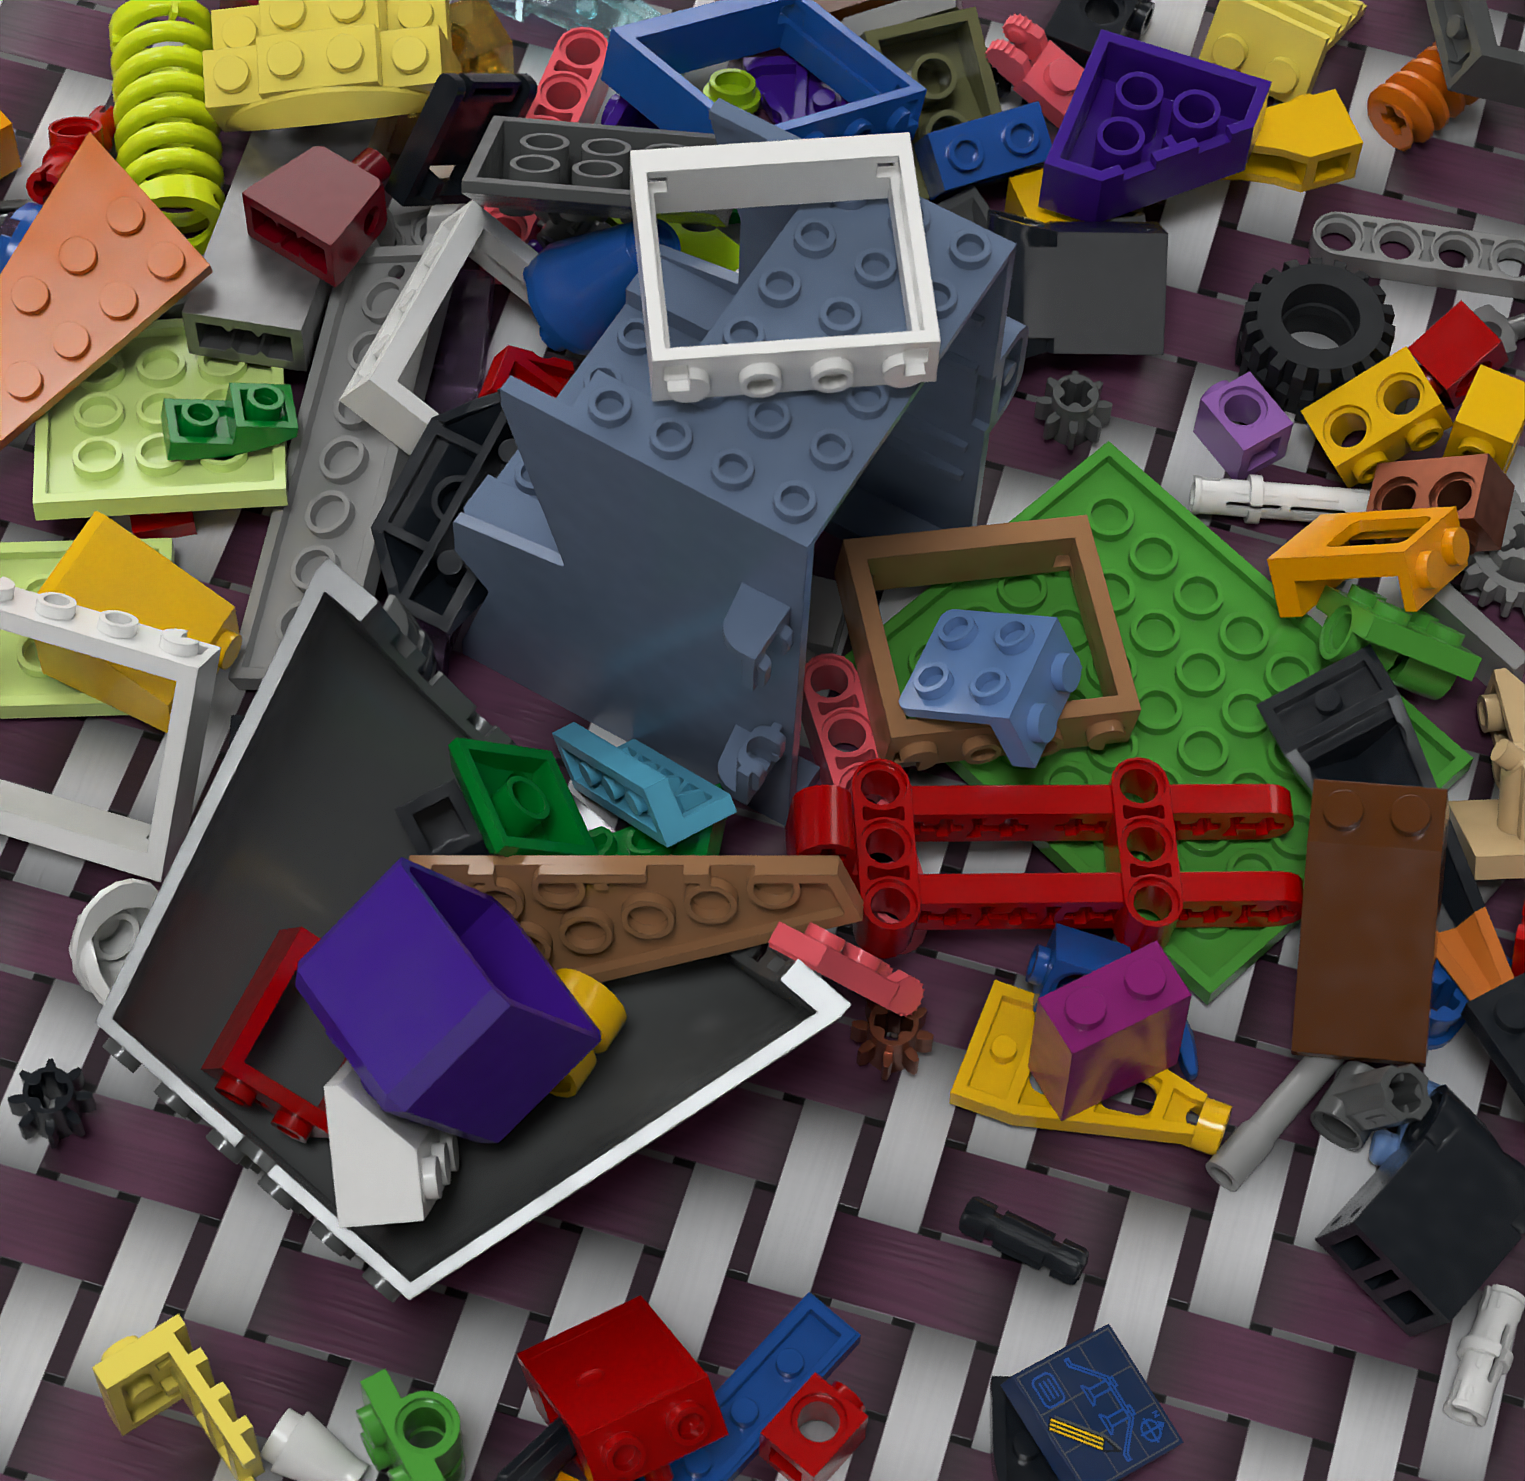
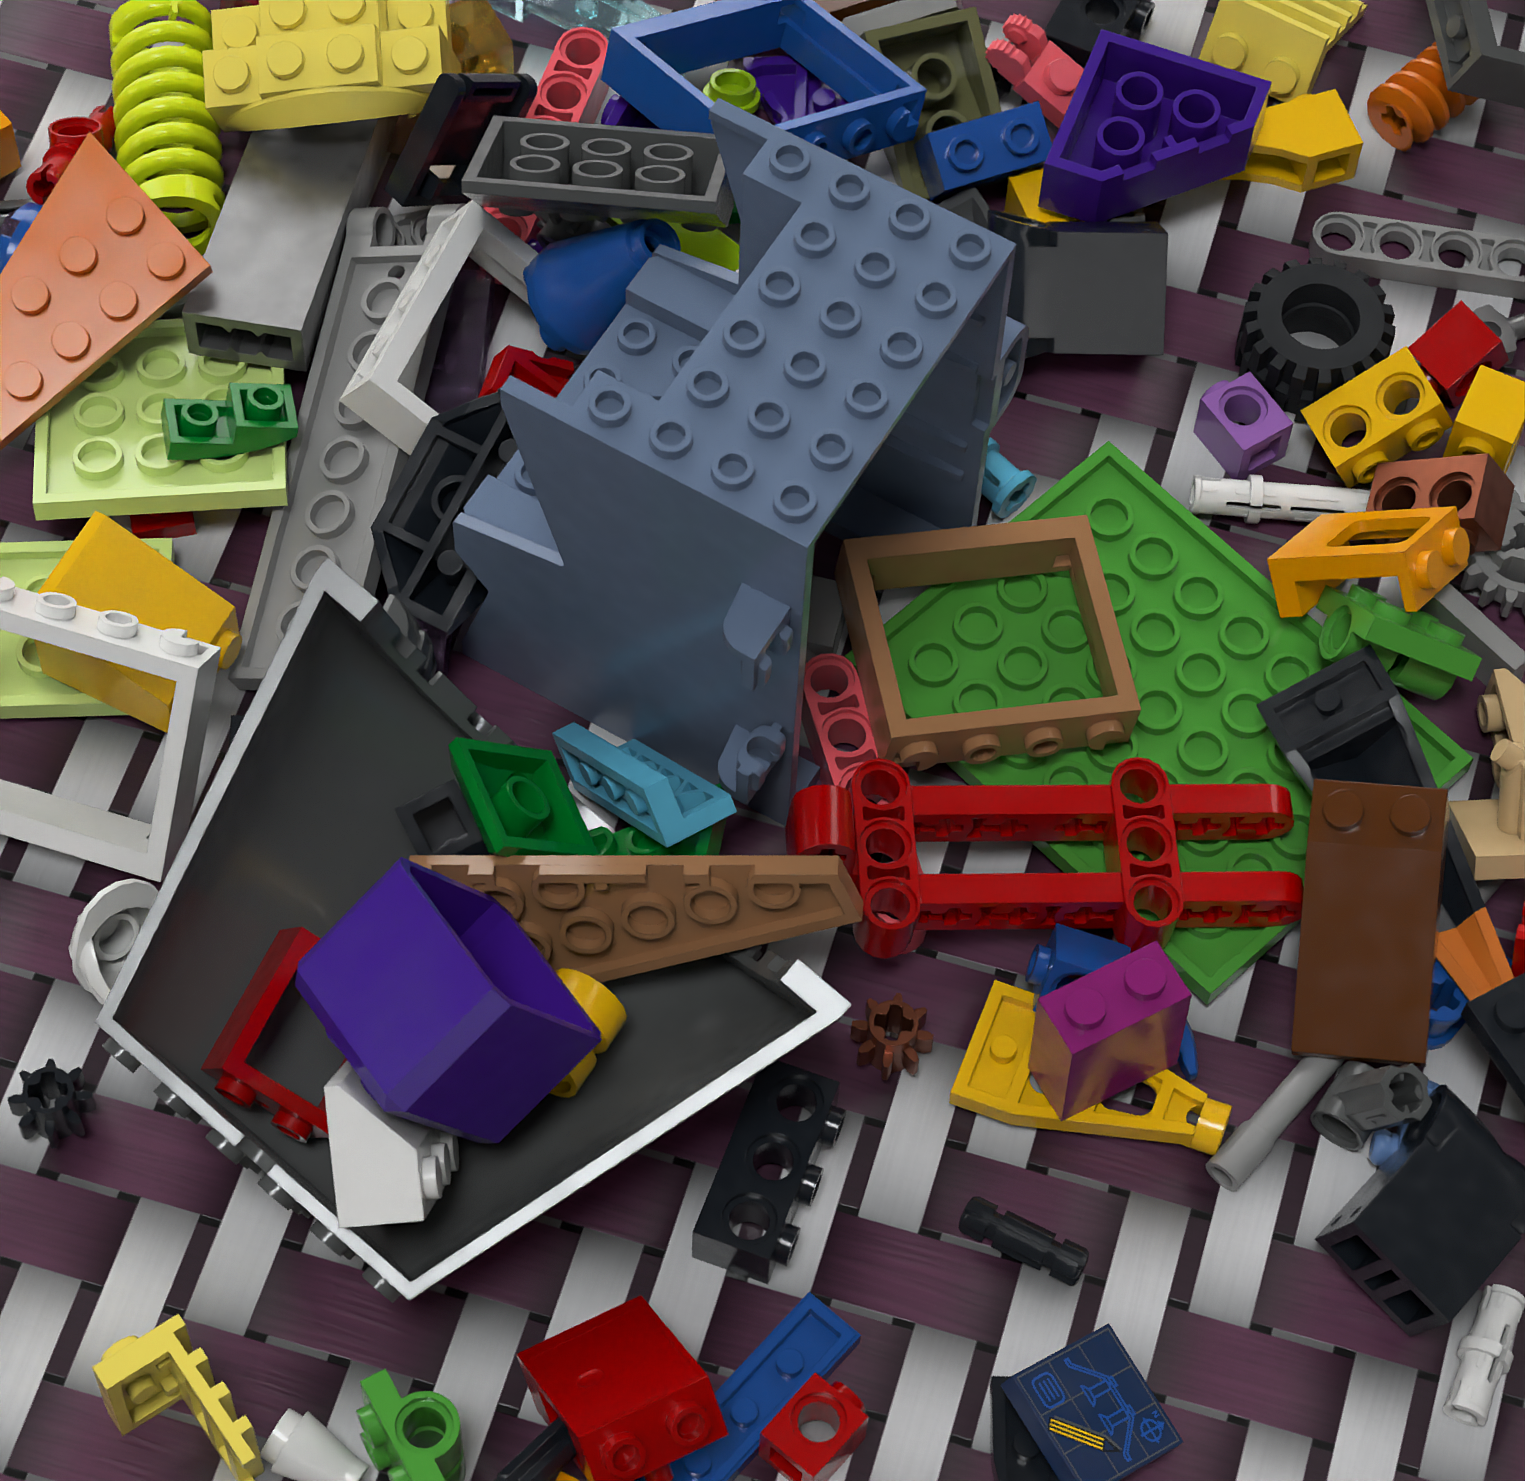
(320, 210): torso -> none
(760, 1139): none -> black brick
(775, 176): white window -> none
(850, 968): coral hinge -> none
(996, 673): medium blue bracket -> none
(1004, 483): none -> medium azure bush
(1073, 410): dark grey gear -> none

